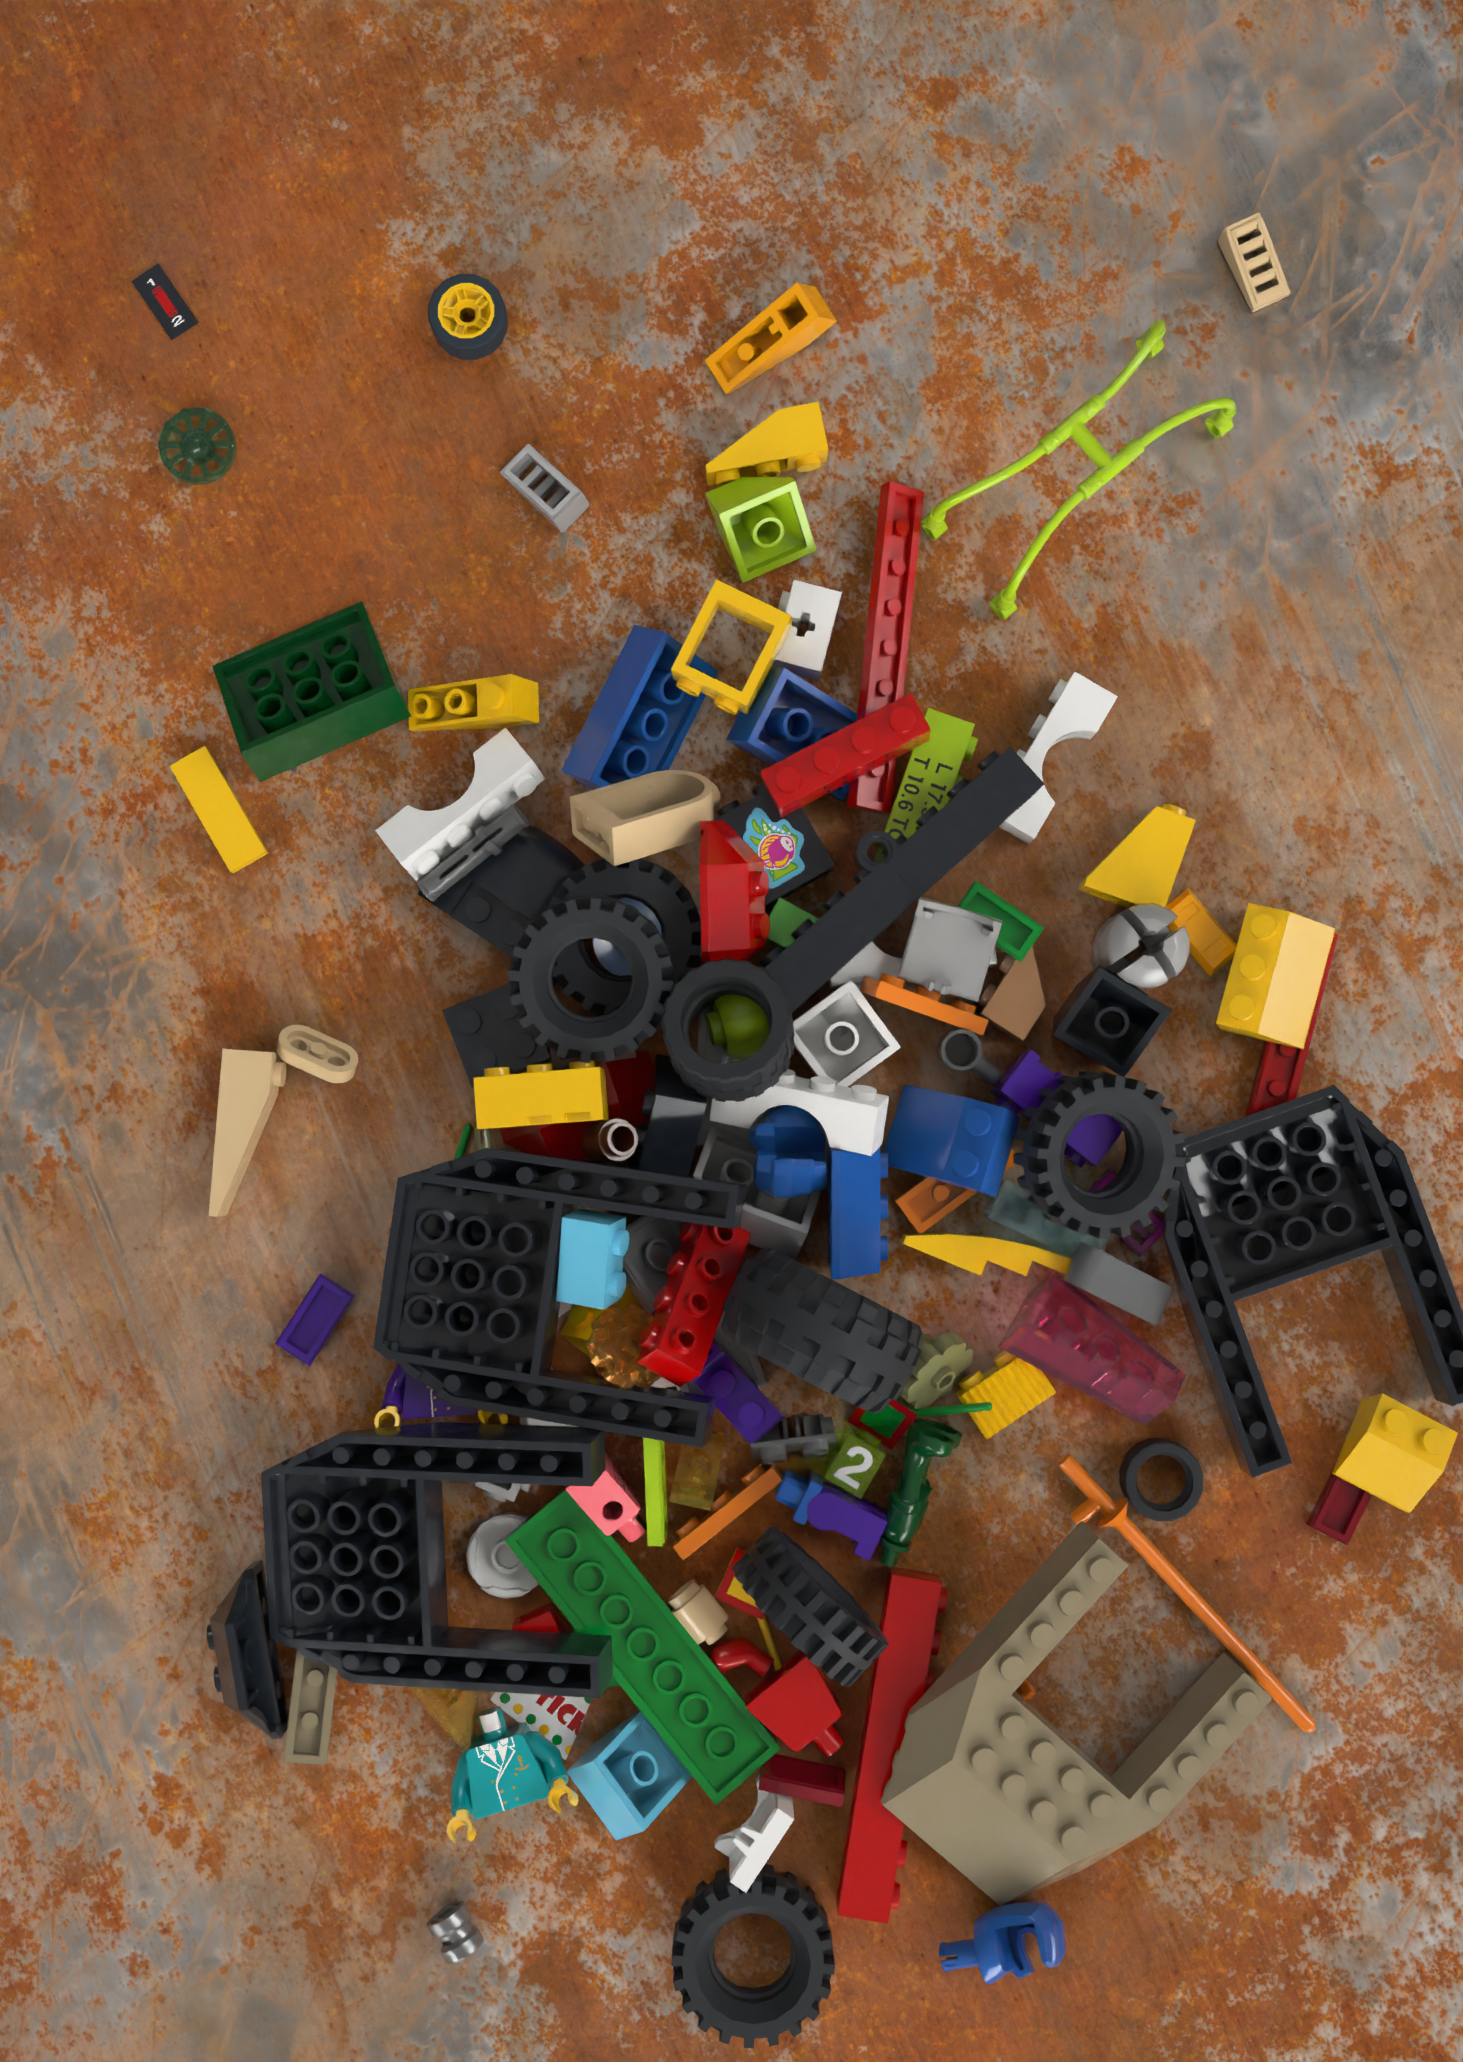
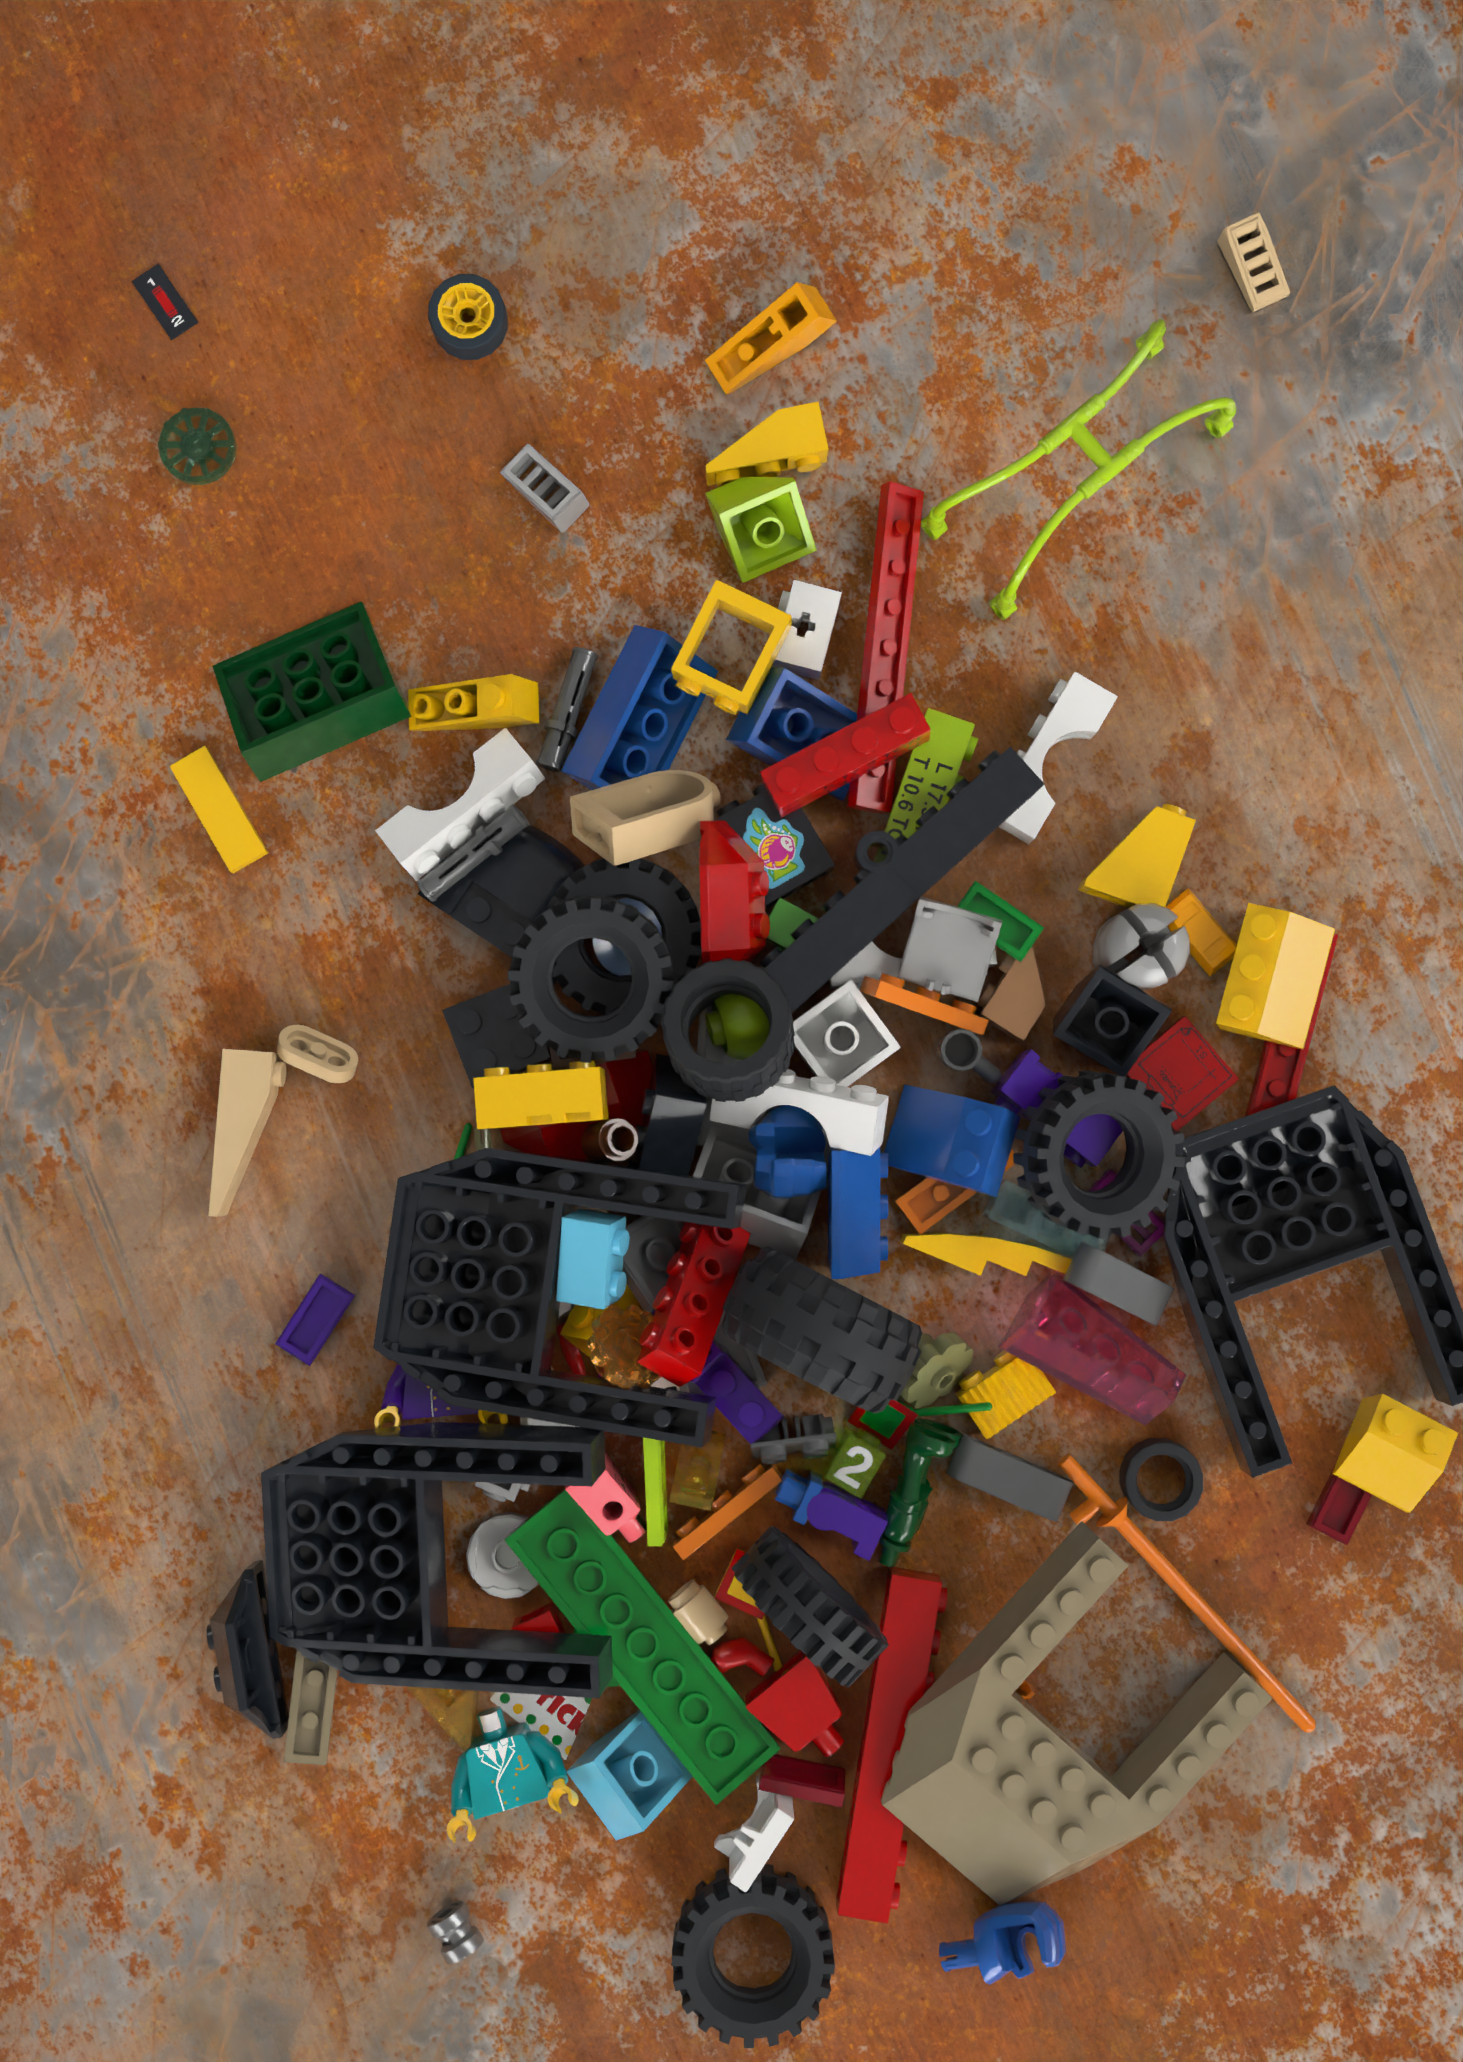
(562, 724): none -> dark grey pin
(571, 1353): none -> red helmet
(1009, 1477): none -> dark grey beam
(1183, 1070): none -> red tile

